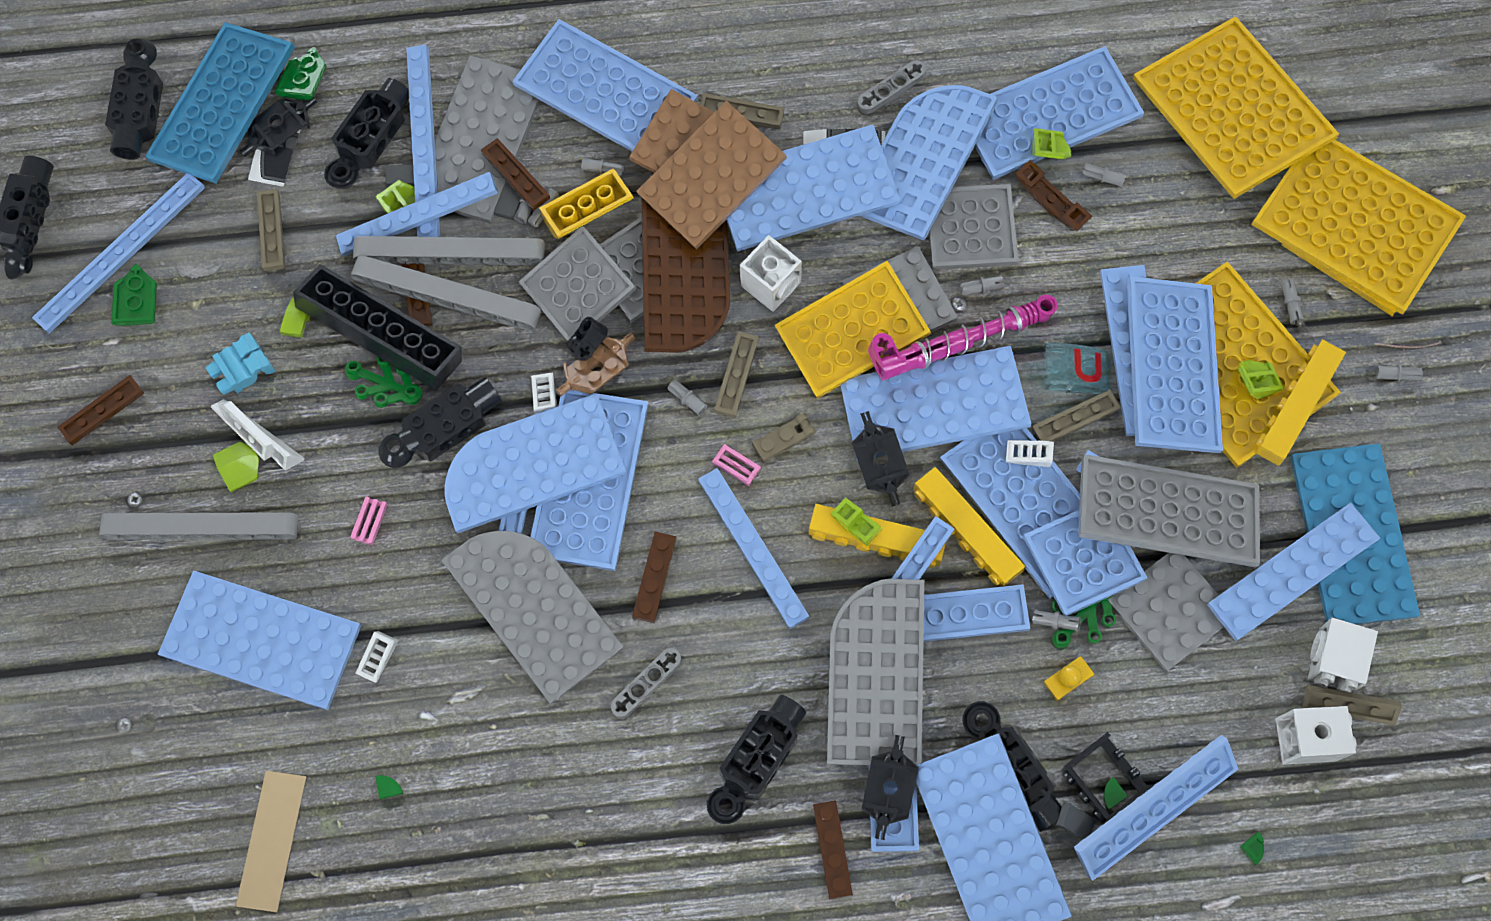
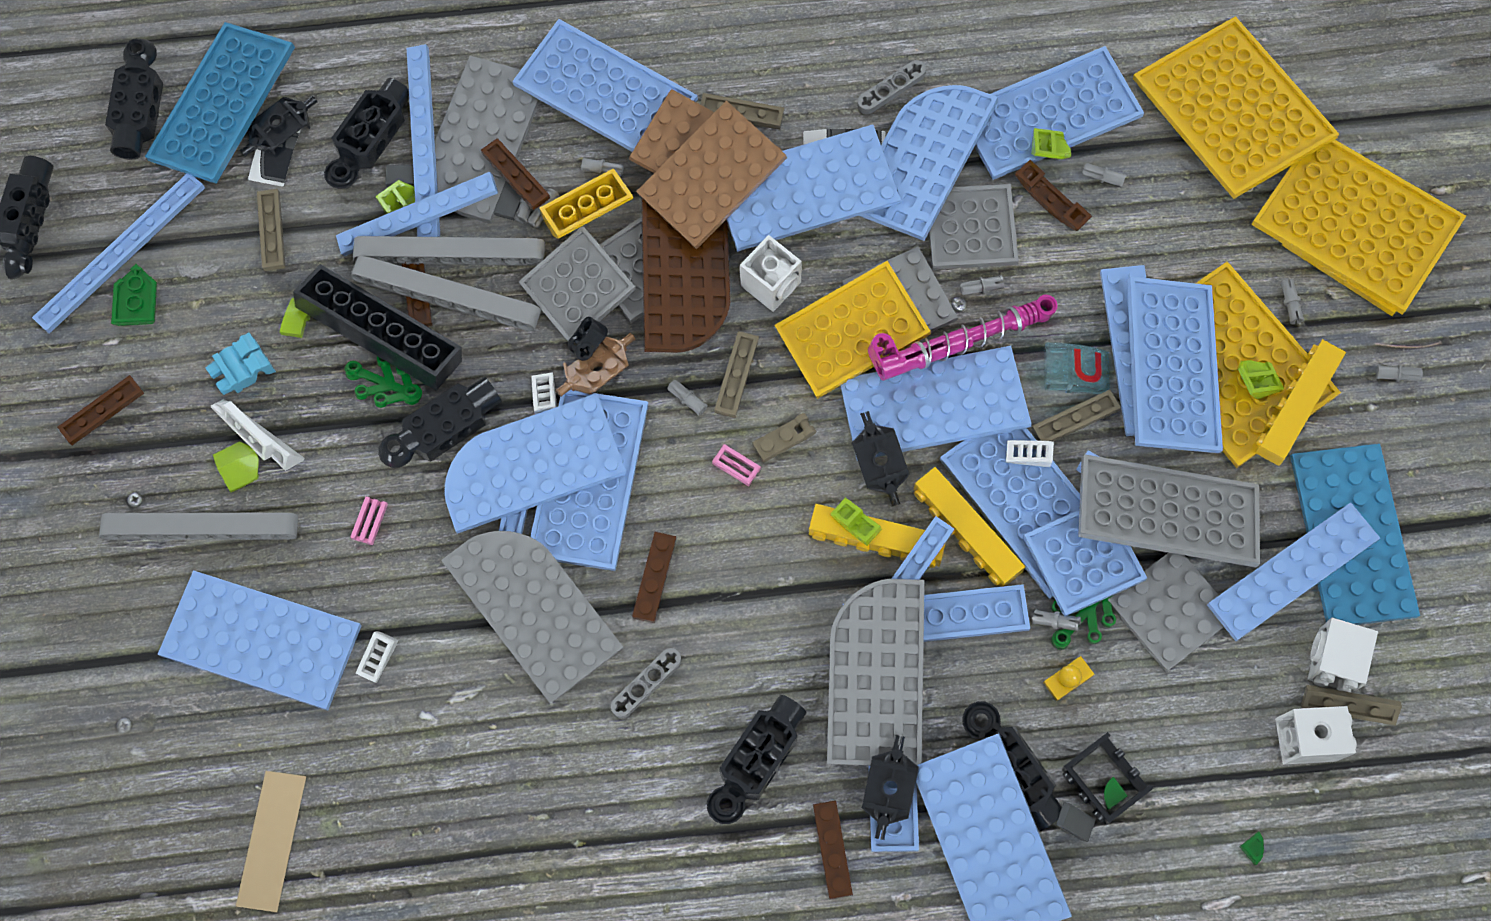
(302, 76): green tile -> none
(387, 787): green tile -> none
(753, 548): light blue plate -> none
(1156, 807): light blue plate -> none

